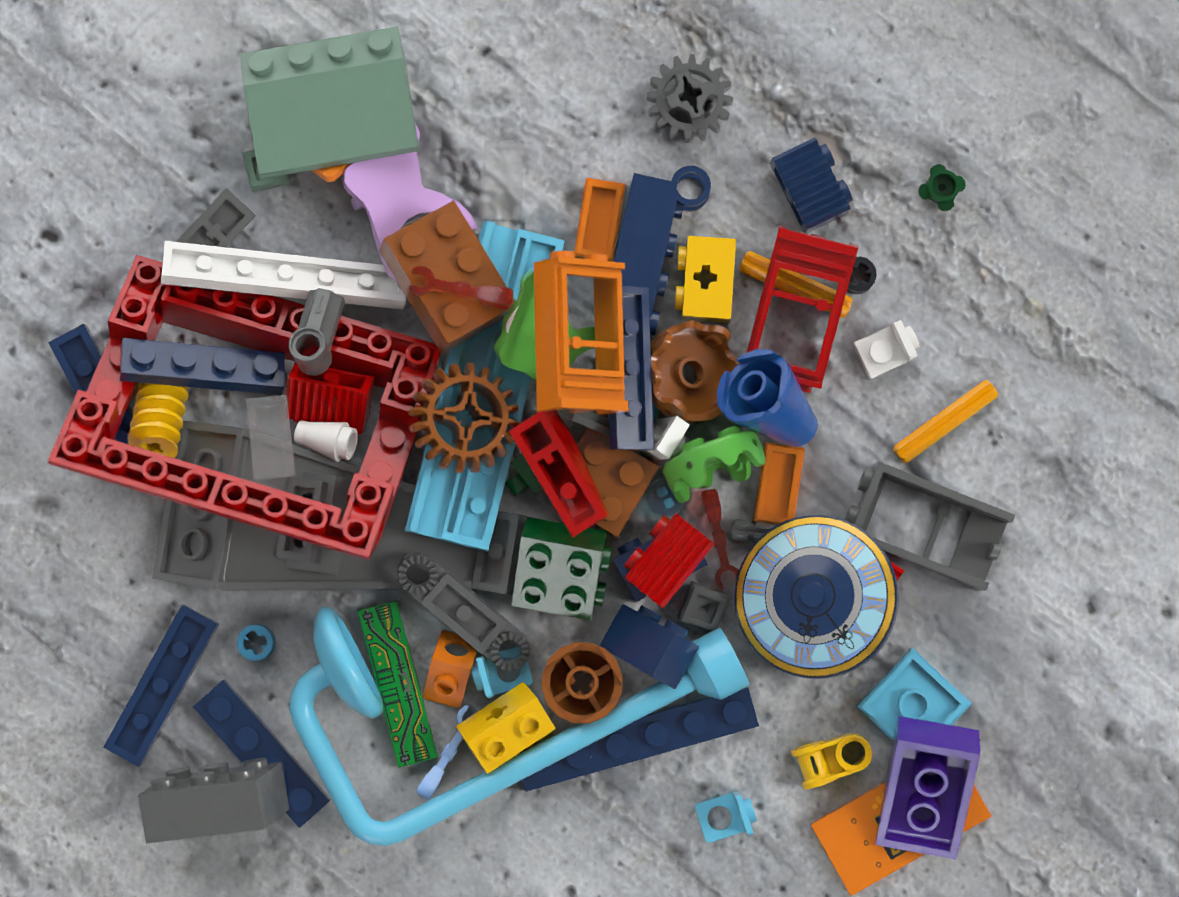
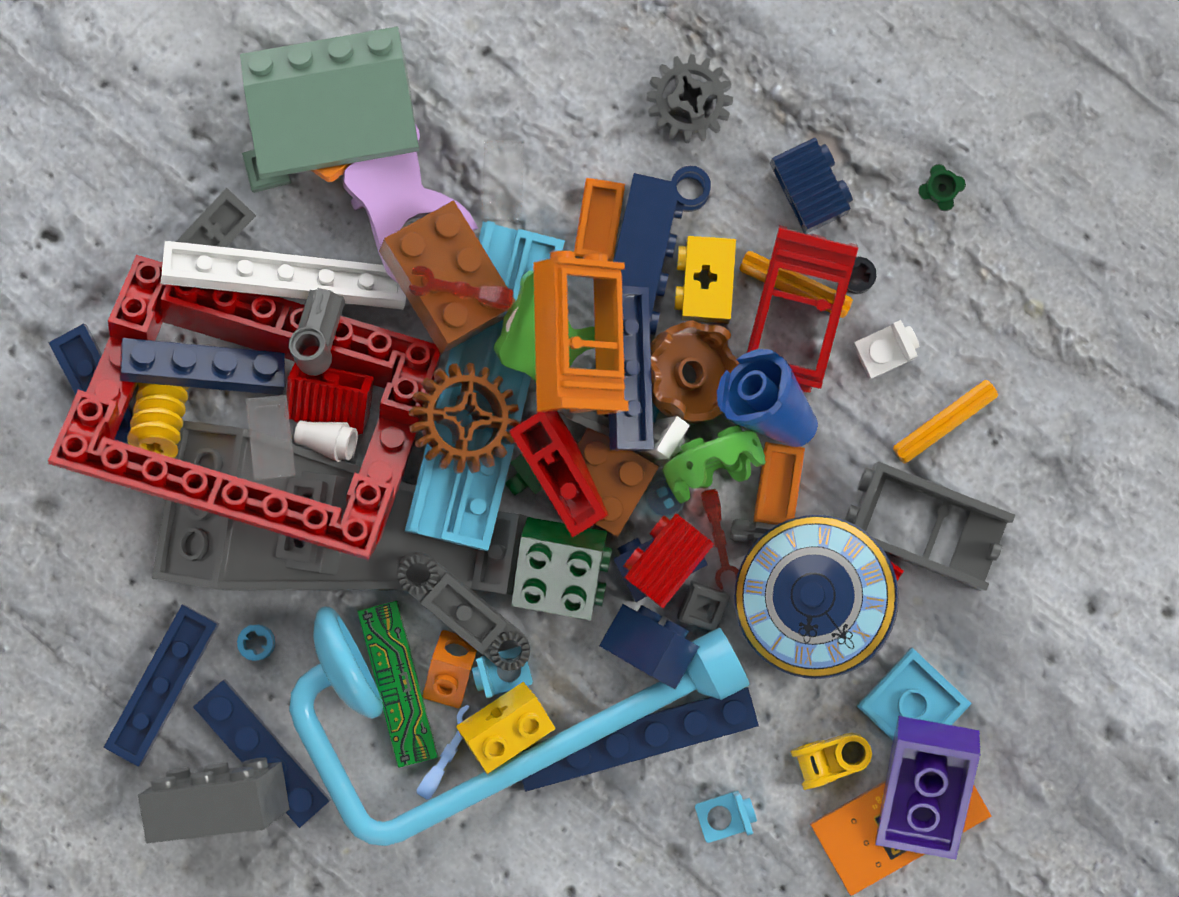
(582, 682): dark orange cylinder -> none

